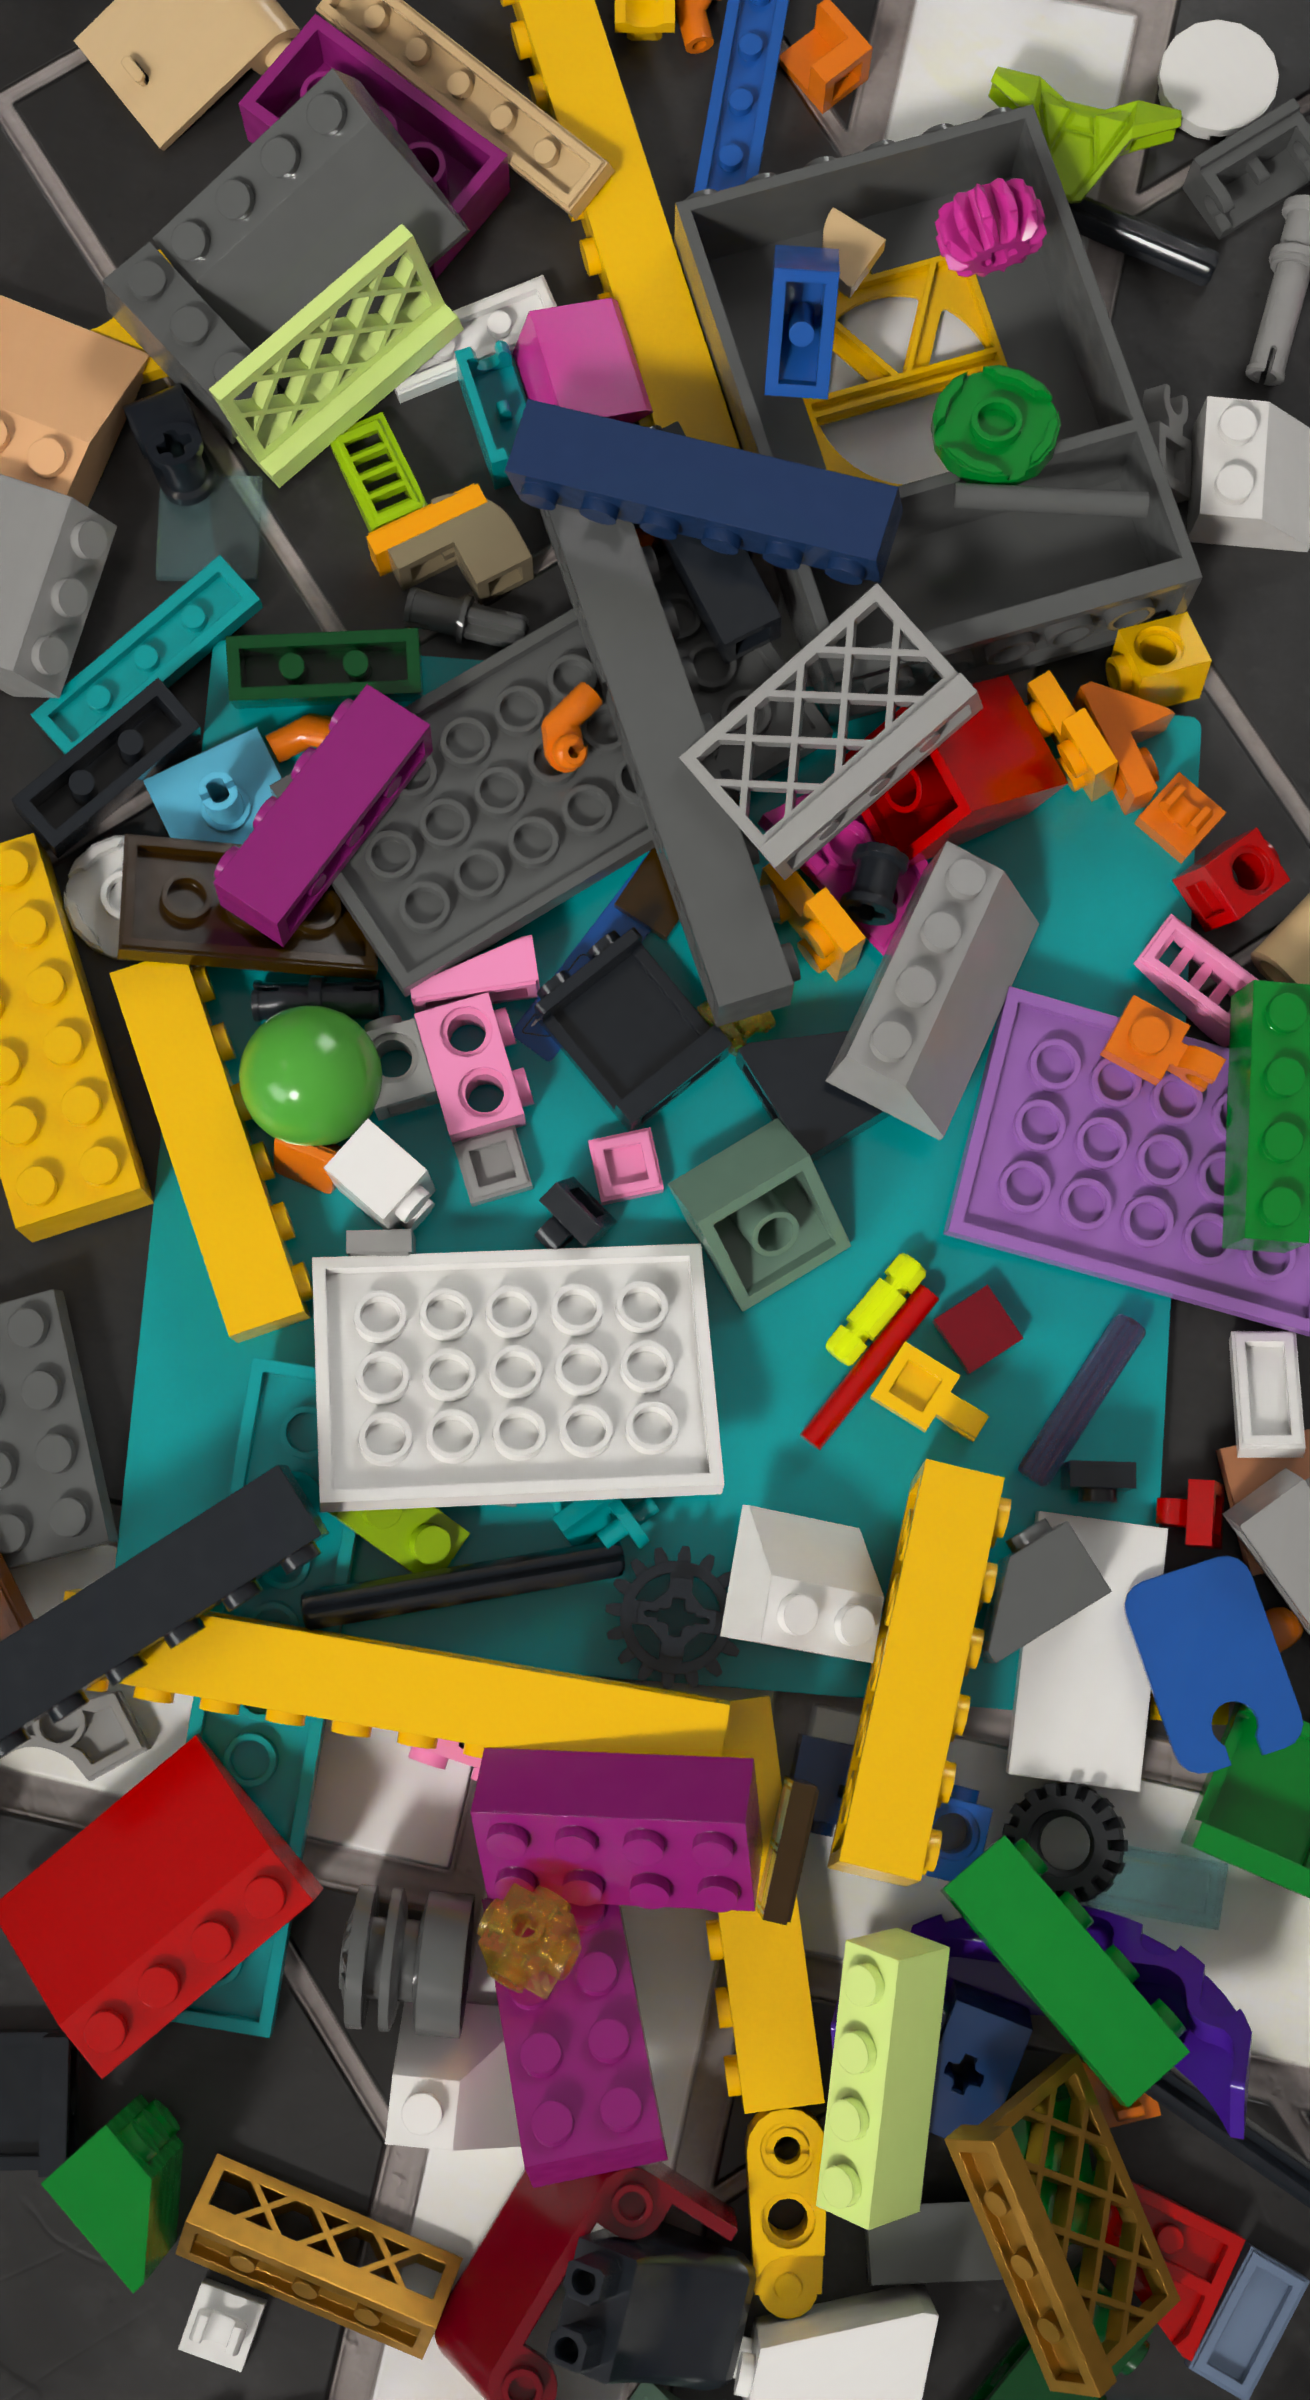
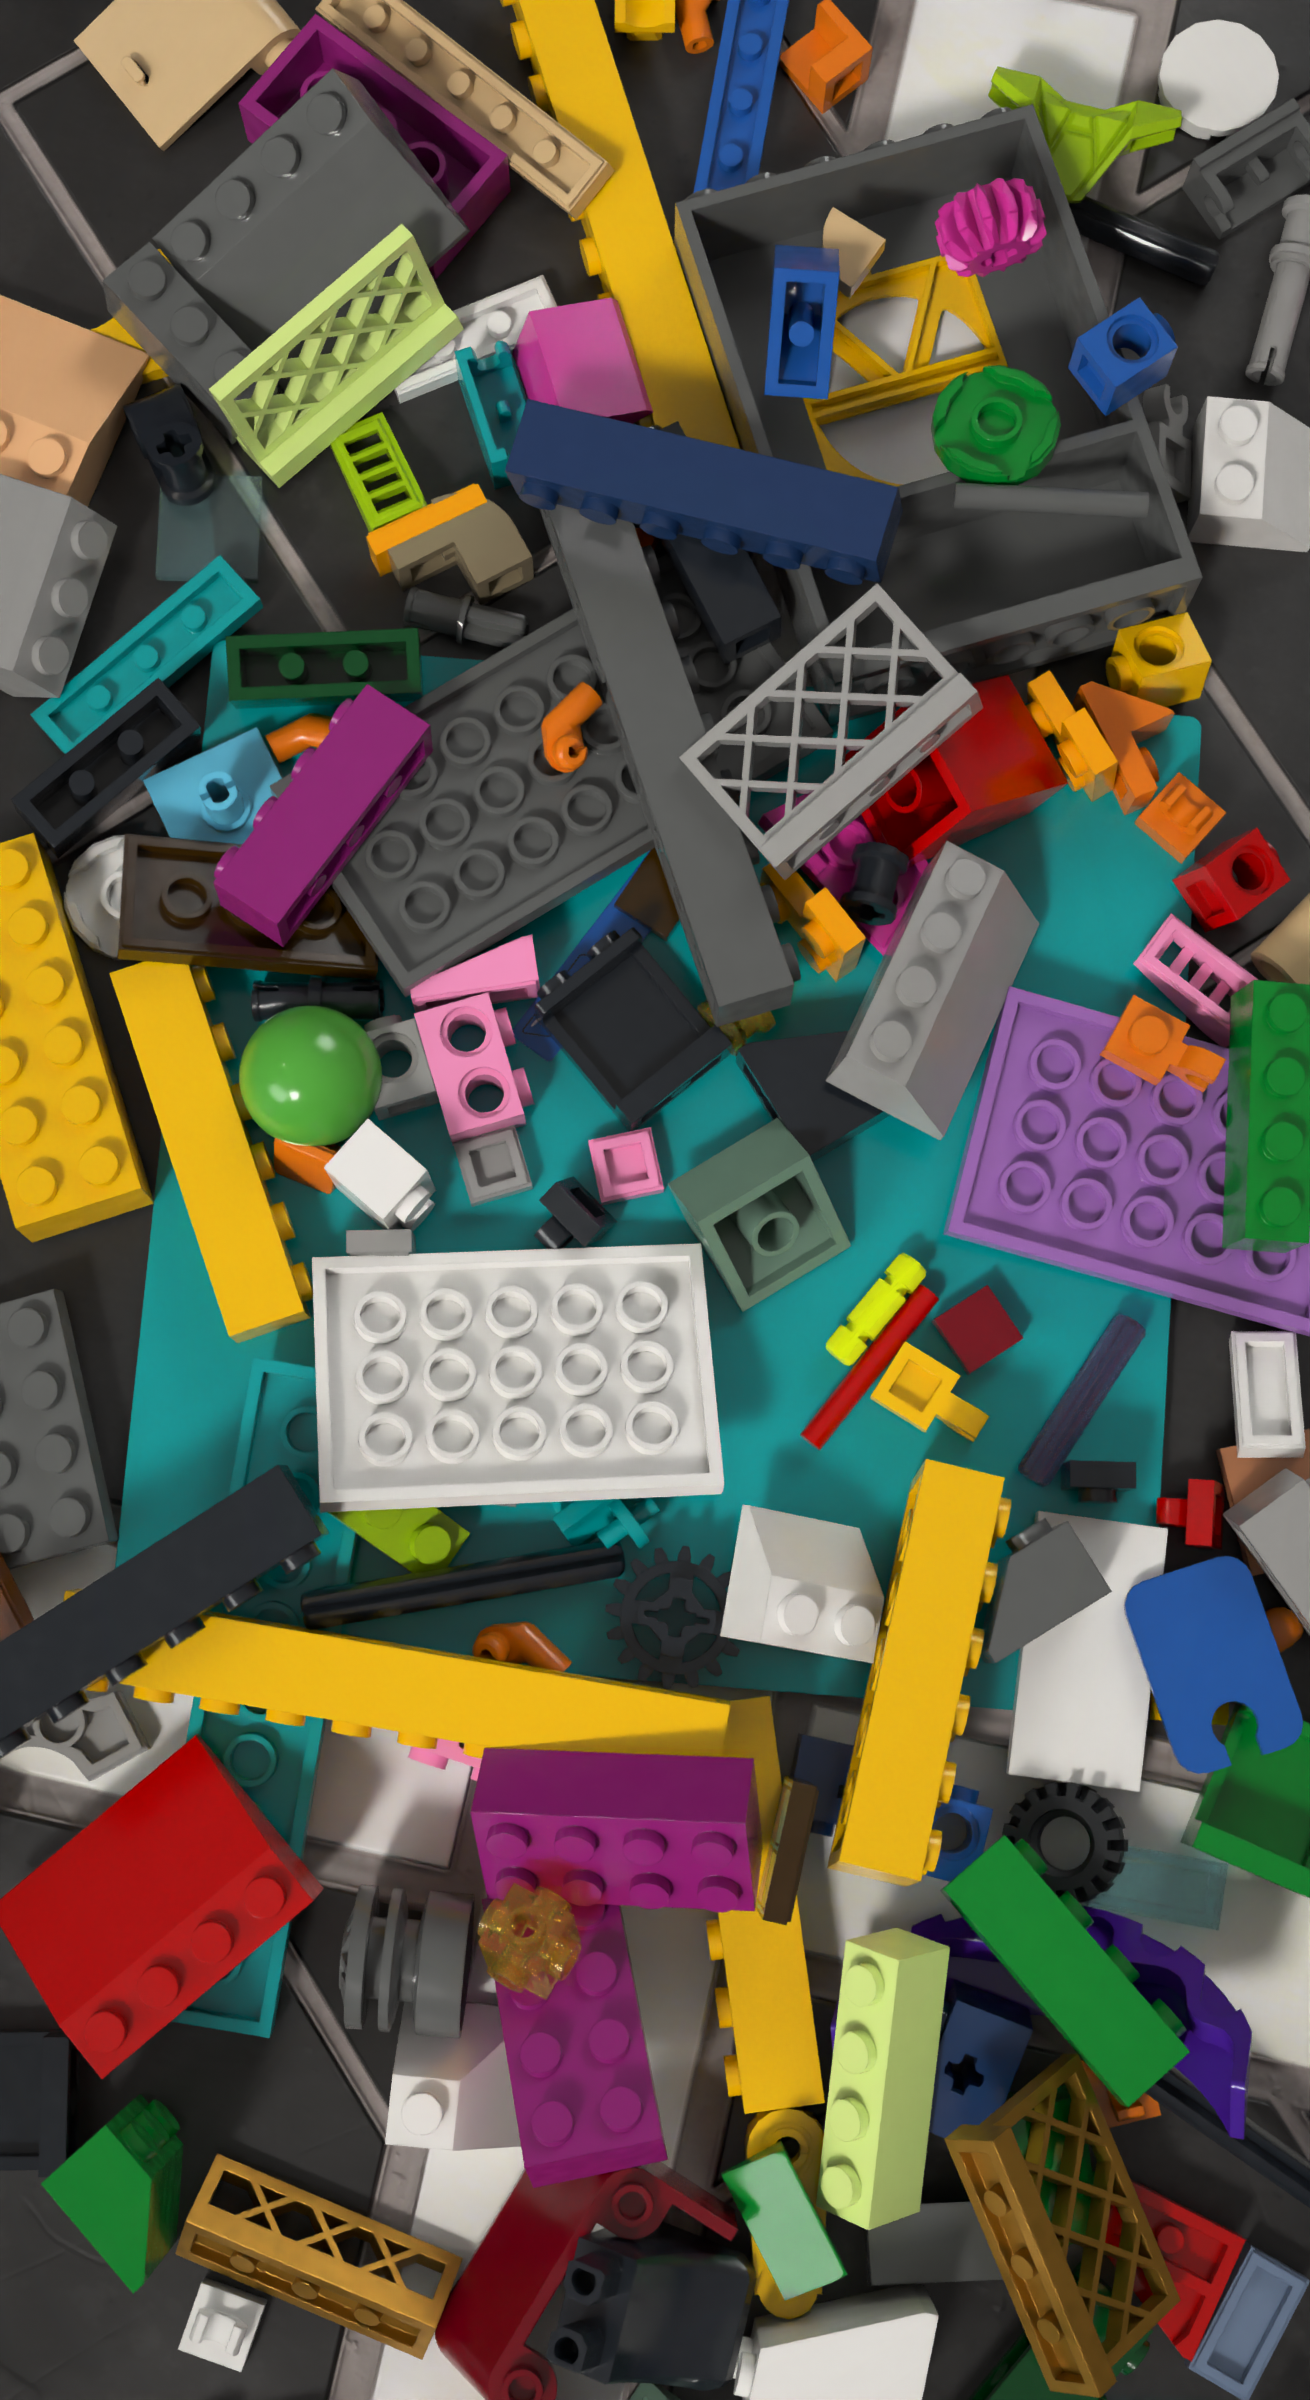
(519, 1644): none -> orange arm
(784, 2222): none -> slope
(1107, 375): none -> blue brick

